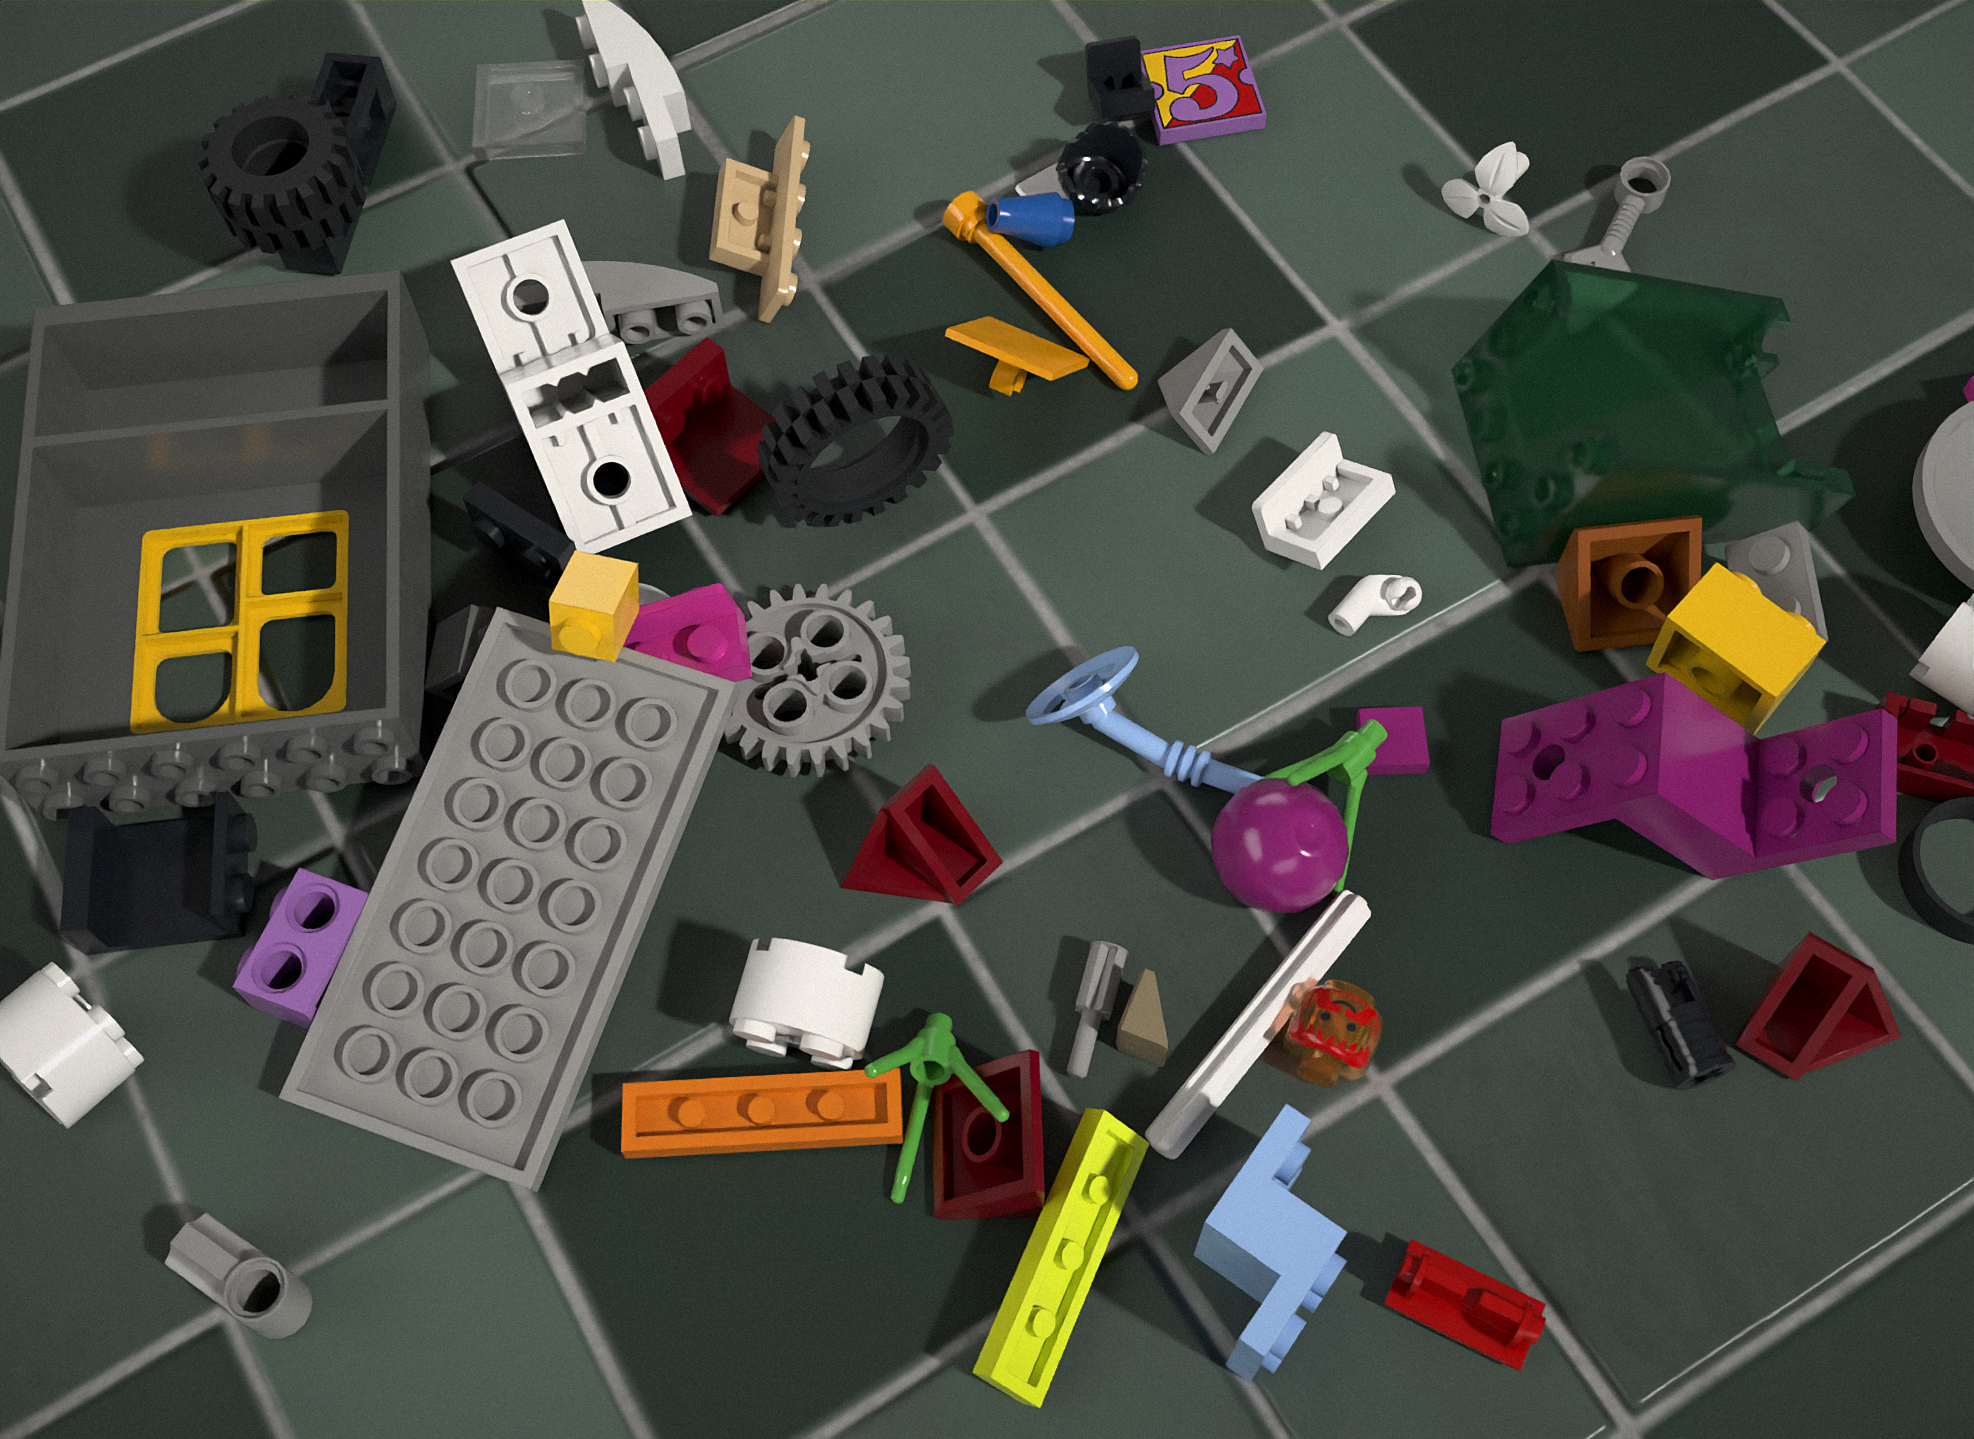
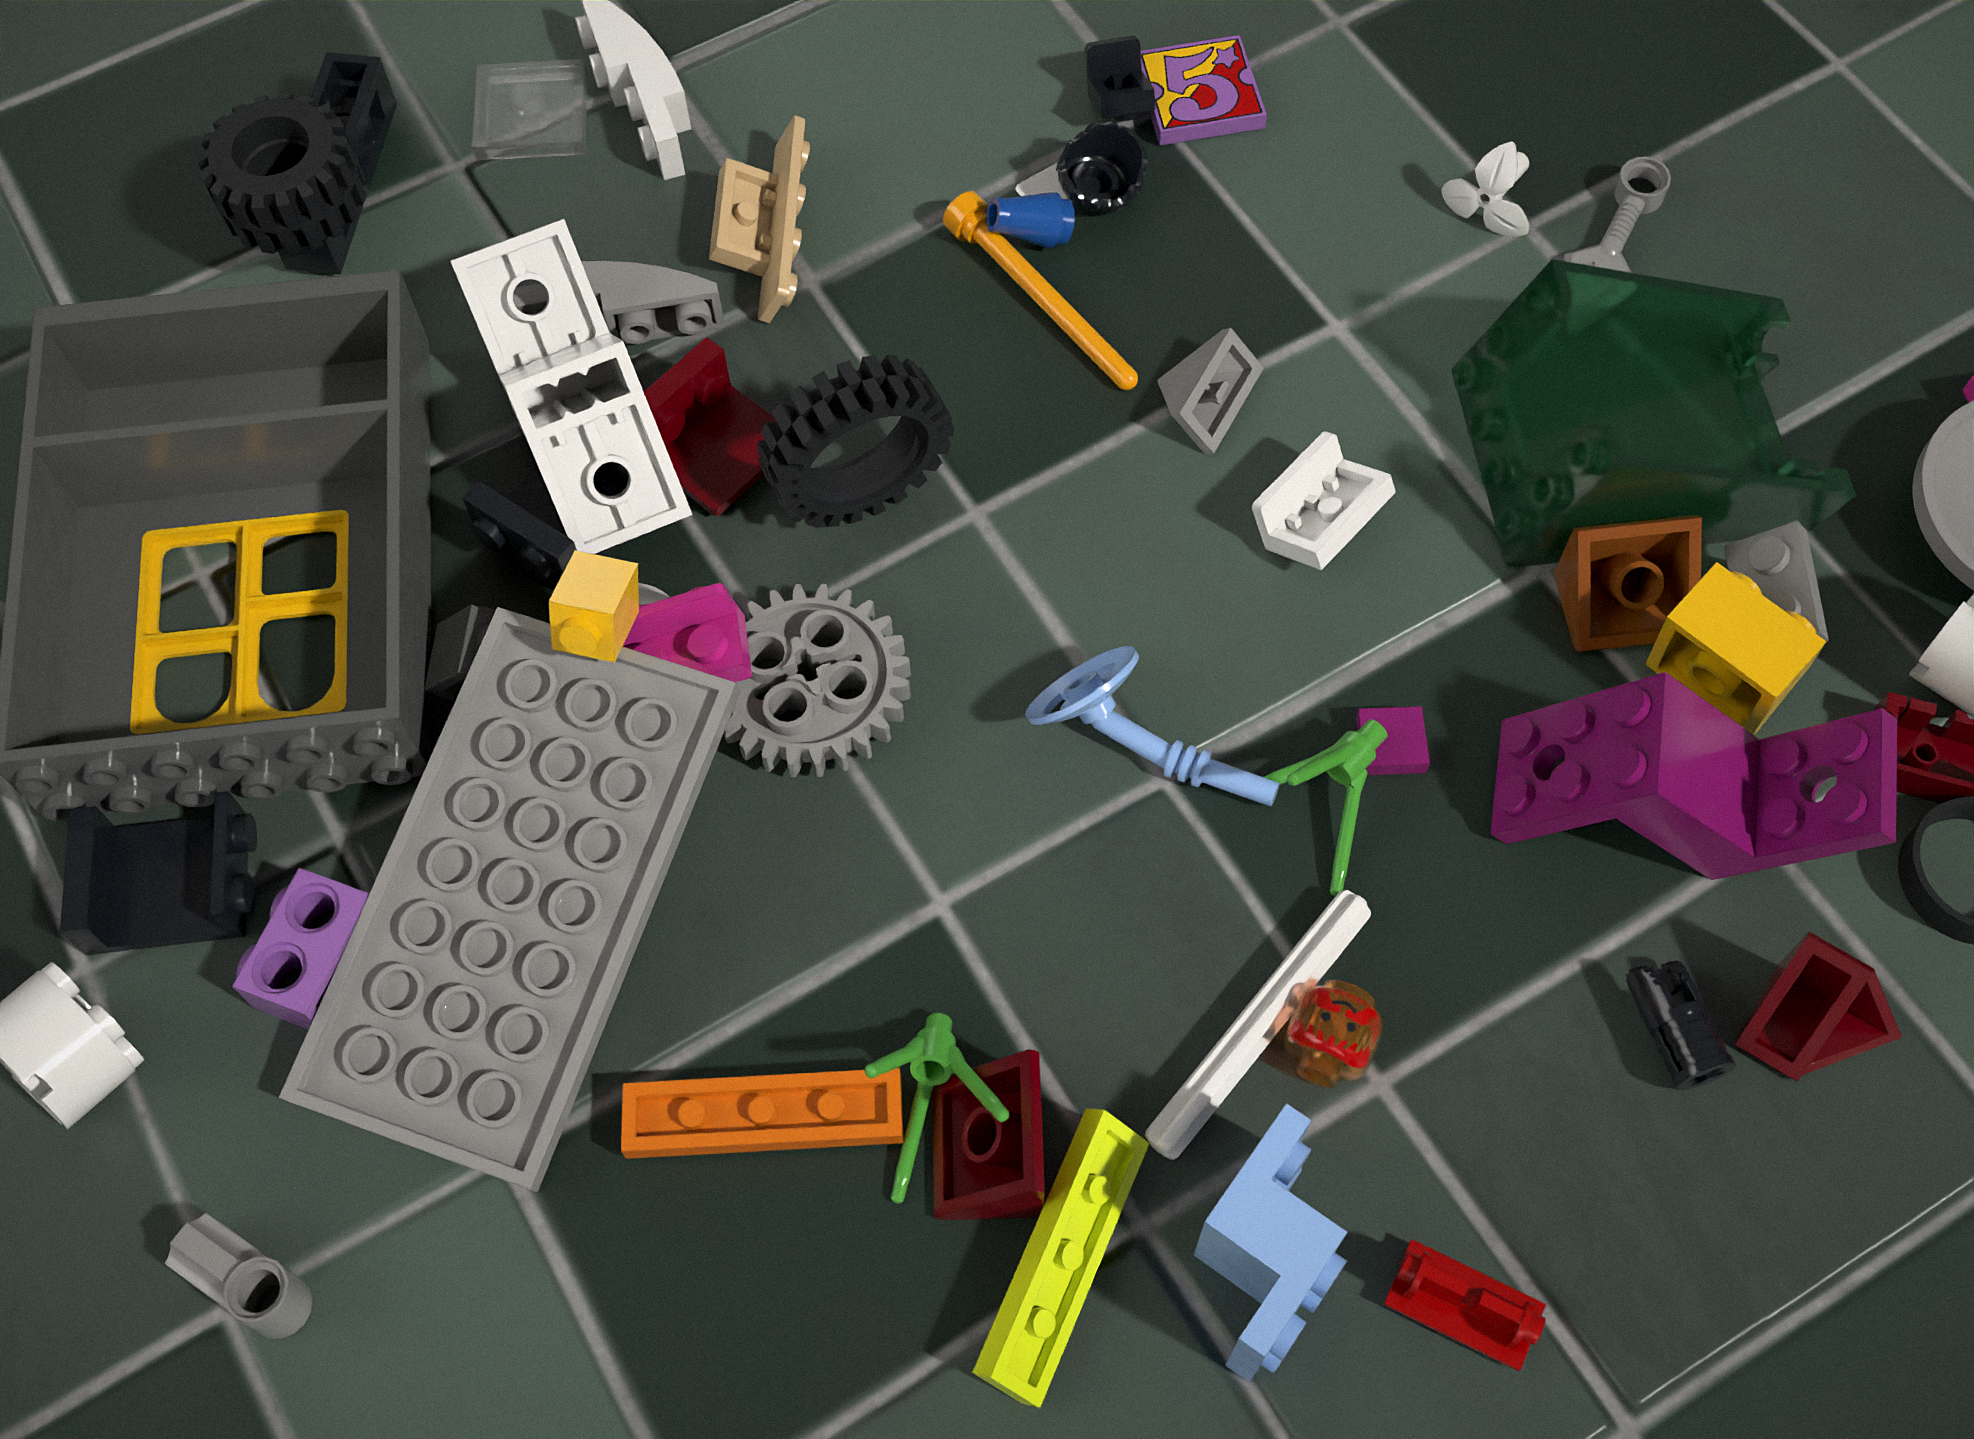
(806, 1002): white brick -> none
(923, 846): dark red slope -> none
(1017, 353): light orange piece -> none
(1095, 1001): light grey axle -> none
(1142, 1025): dark tan slope -> none
(1280, 845): magenta piece -> none
(1375, 597): white arm -> none

